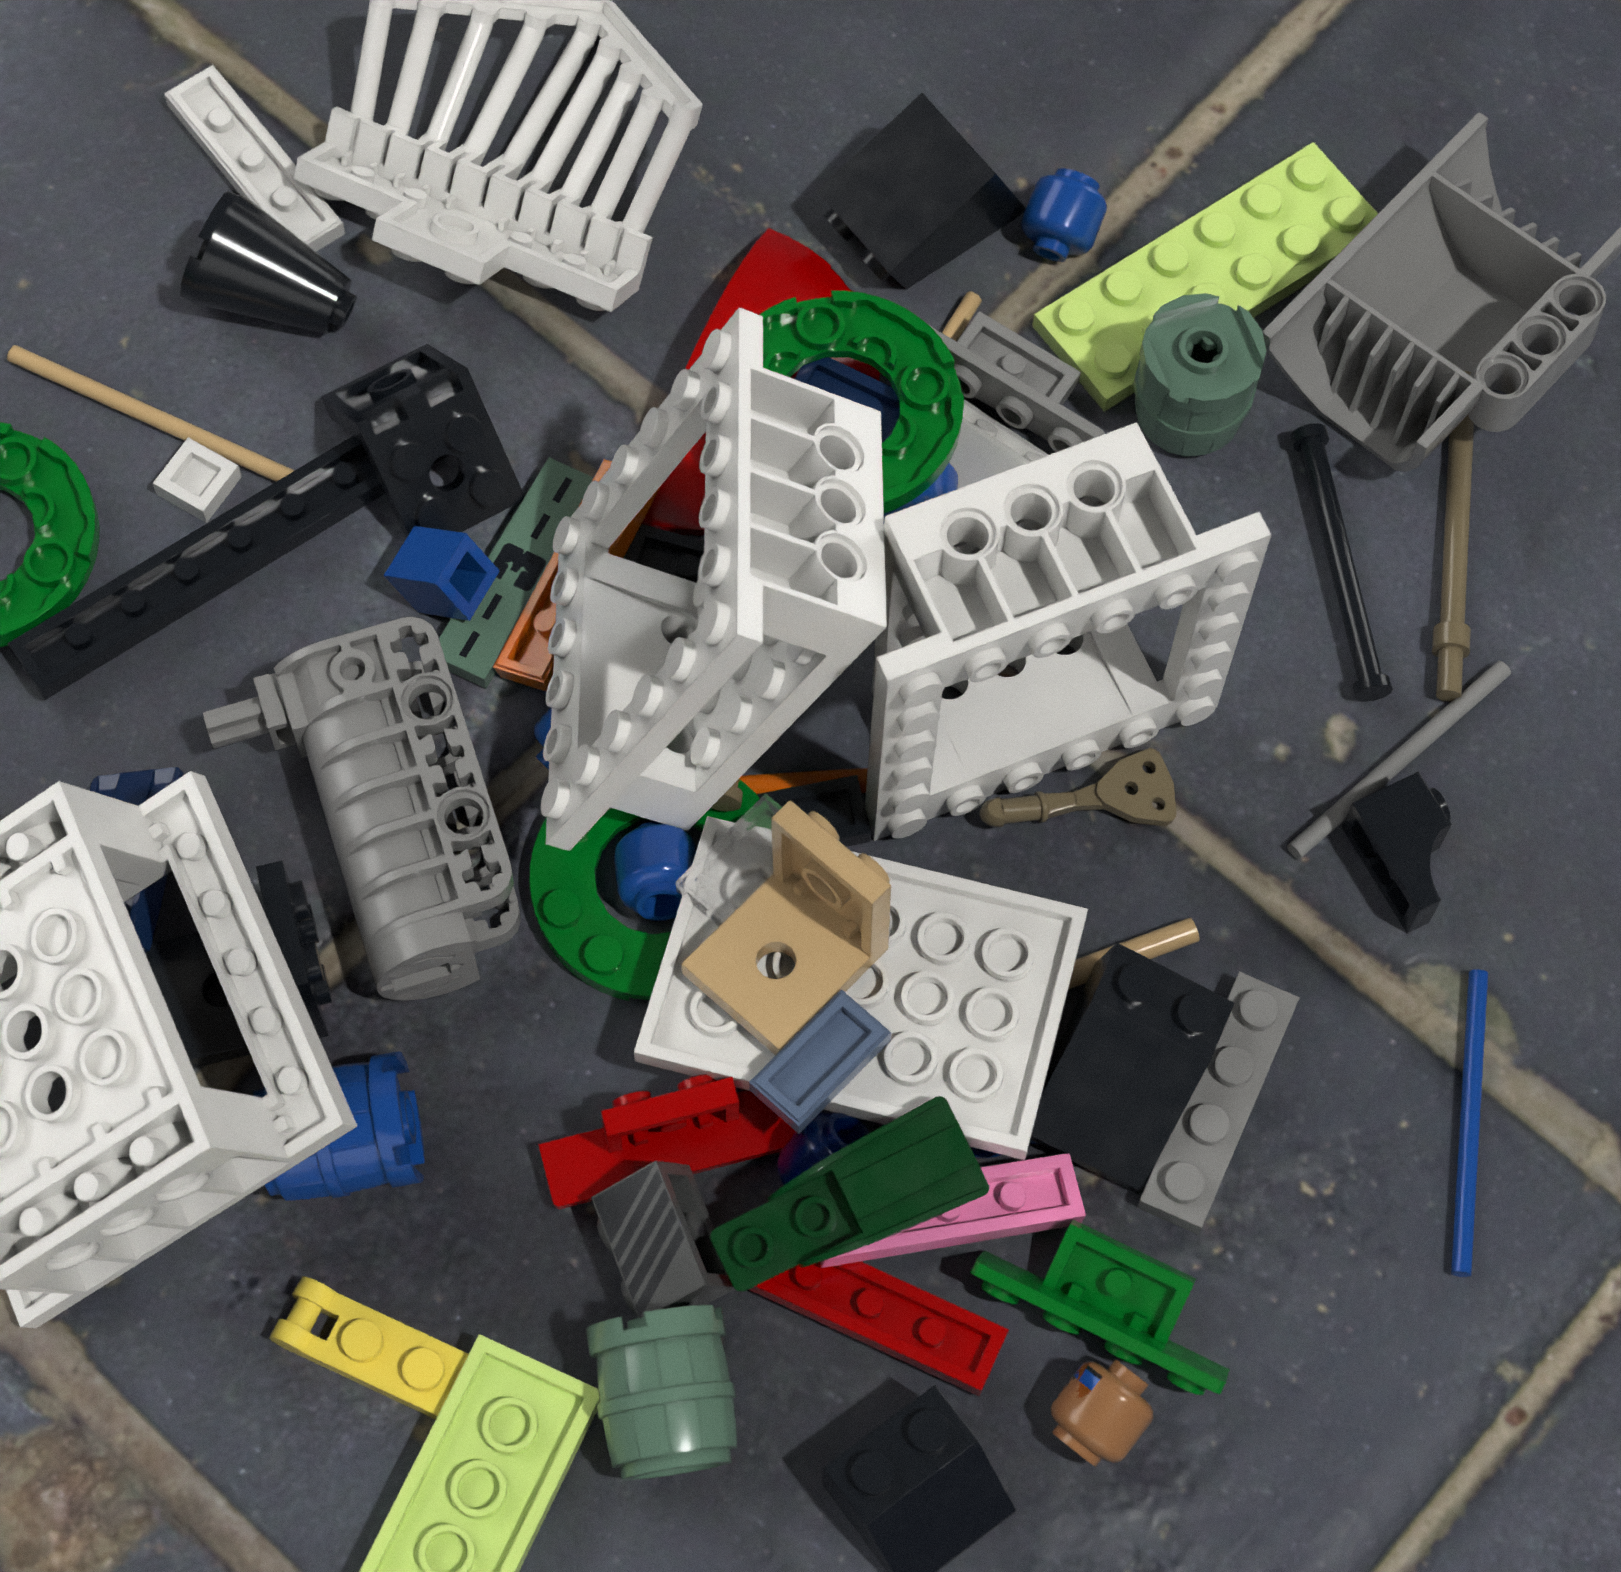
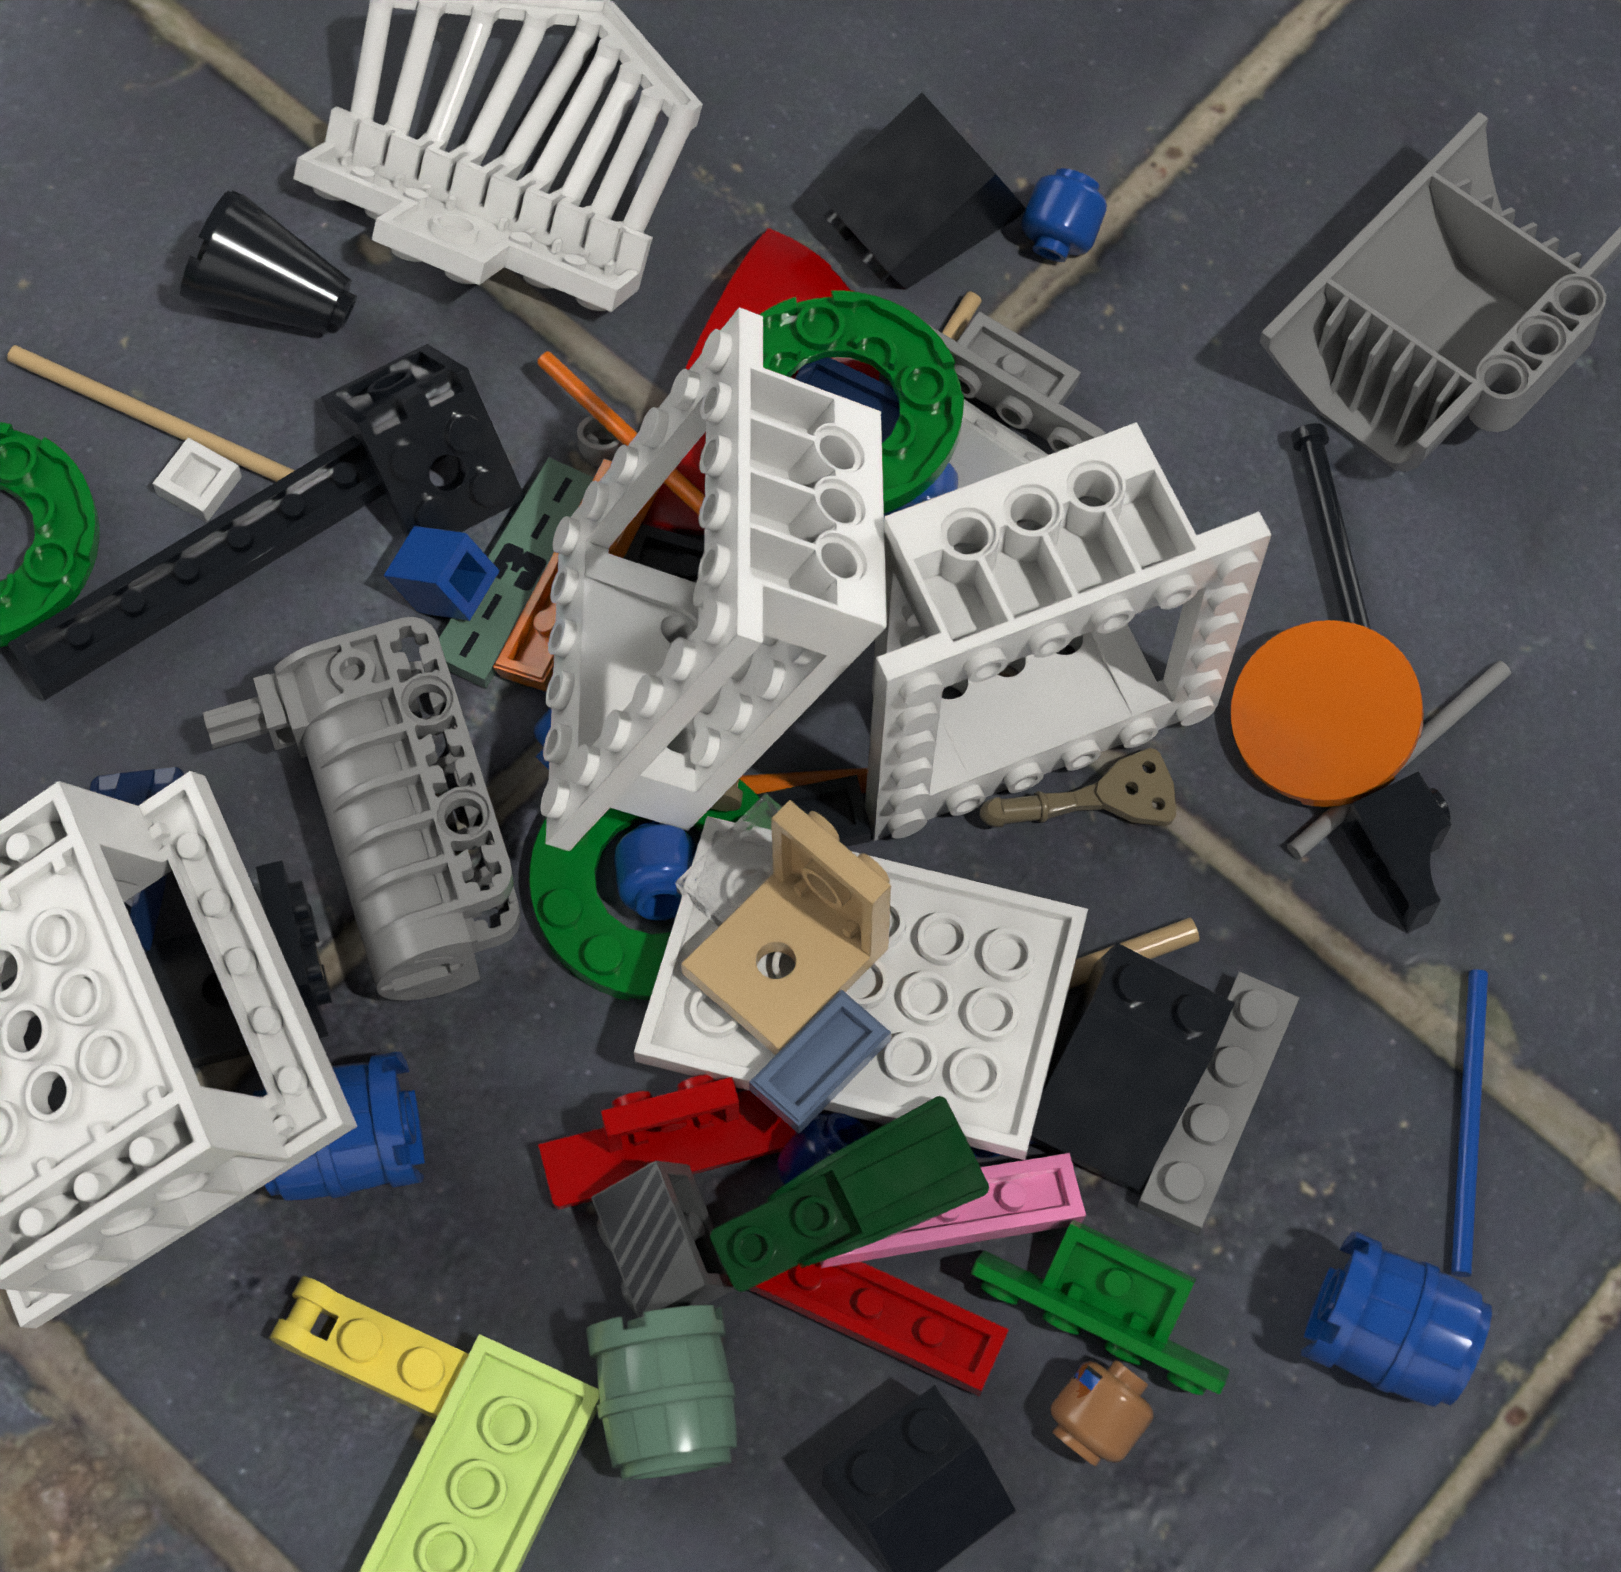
(251, 157): white tile -> none
(596, 442): none -> light grey hinge
(613, 423): none -> orange axle
(1197, 374): sand green piece -> none
(1241, 248): yellowish green plate -> none
(1327, 712): none -> orange tile
(1398, 1324): none -> blue piece
(1452, 635): dark tan bar -> none

